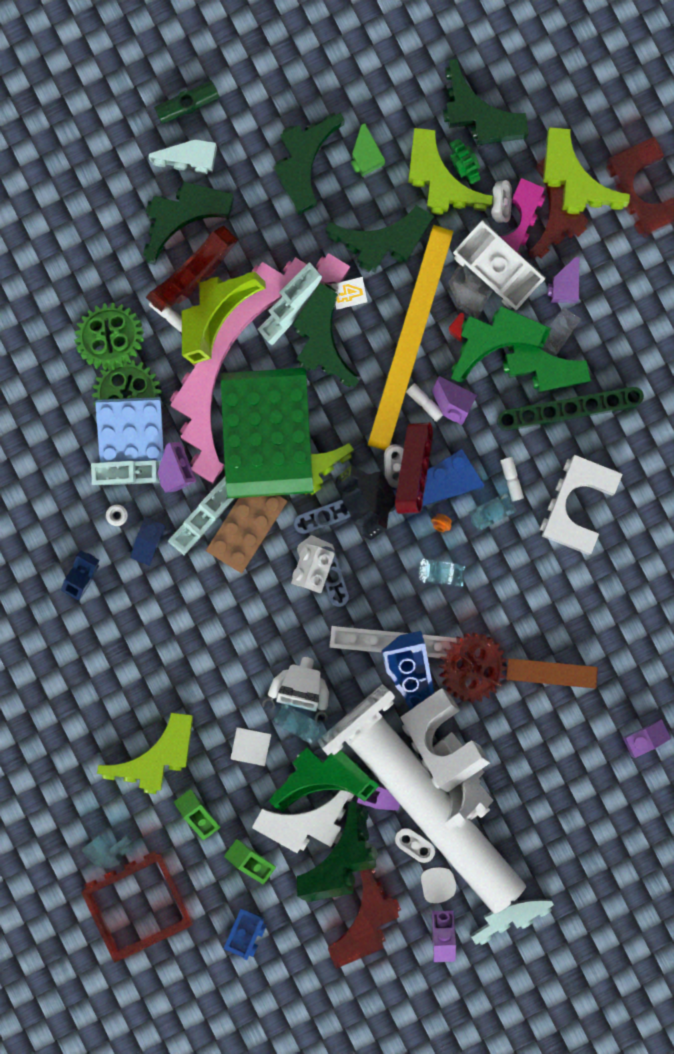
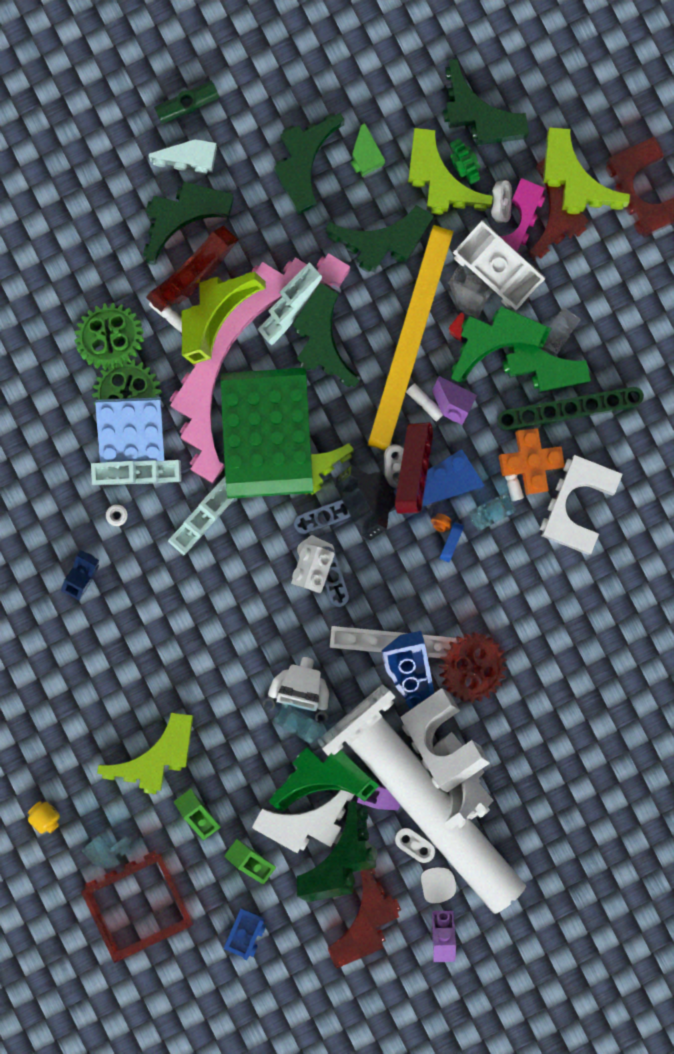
(43, 817): none -> yellow head
(147, 541): dark blue slope -> none
(175, 468): medium lavender slope -> none
(245, 530): medium nougat plate -> none
(250, 746): white sticker -> none
(351, 293): white sticker -> none
(441, 573): clear light blue brick -> none
(451, 542): none -> blue beam
(519, 912): light aqua slope -> none
(531, 461): none -> orange plate
(552, 673): dark orange slope -> none
(565, 285): medium lavender slope -> none
(646, 738): medium lavender slope -> none

